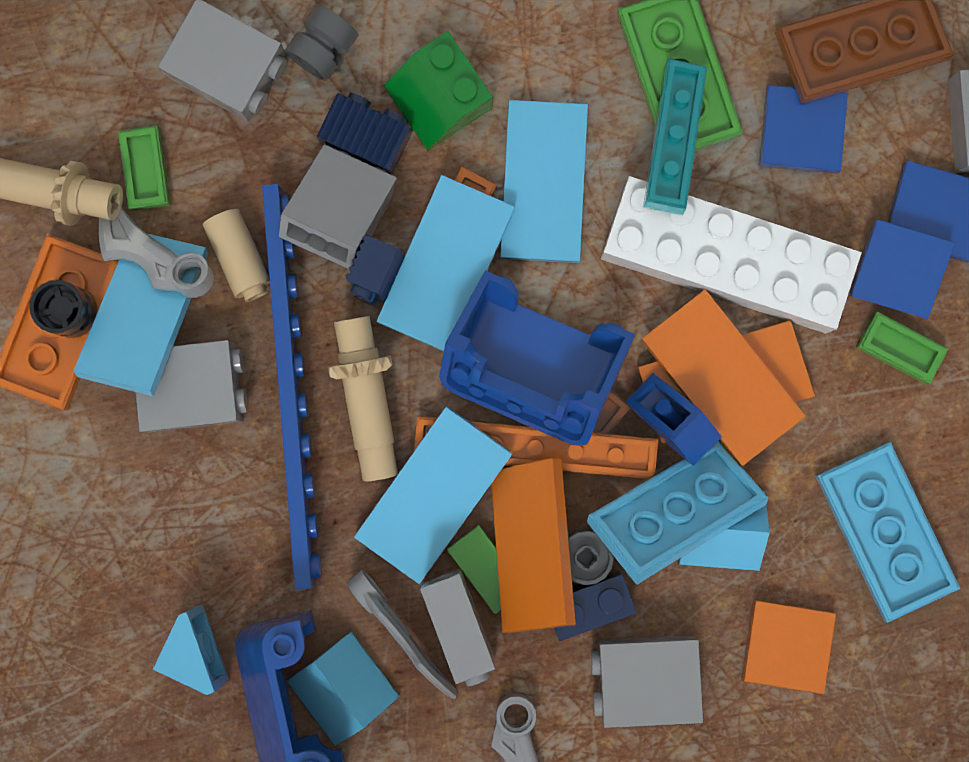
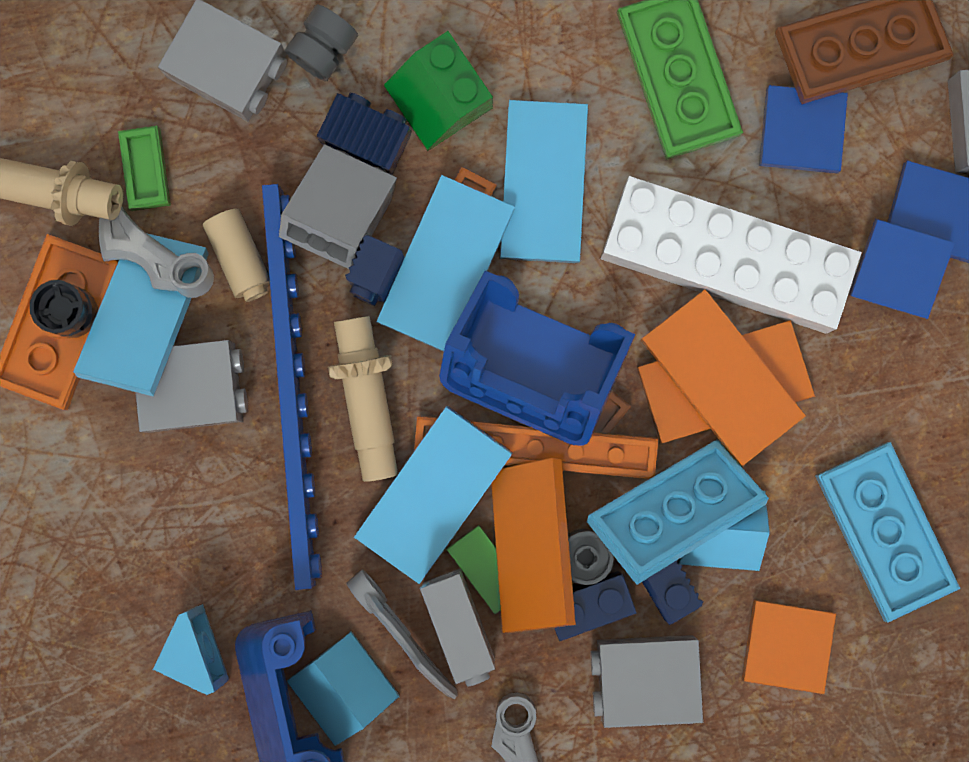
(672, 593): none -> dark blue brick
(674, 419): blue slope -> none
(675, 137): teal tile -> none
(902, 348): bright green tile -> none

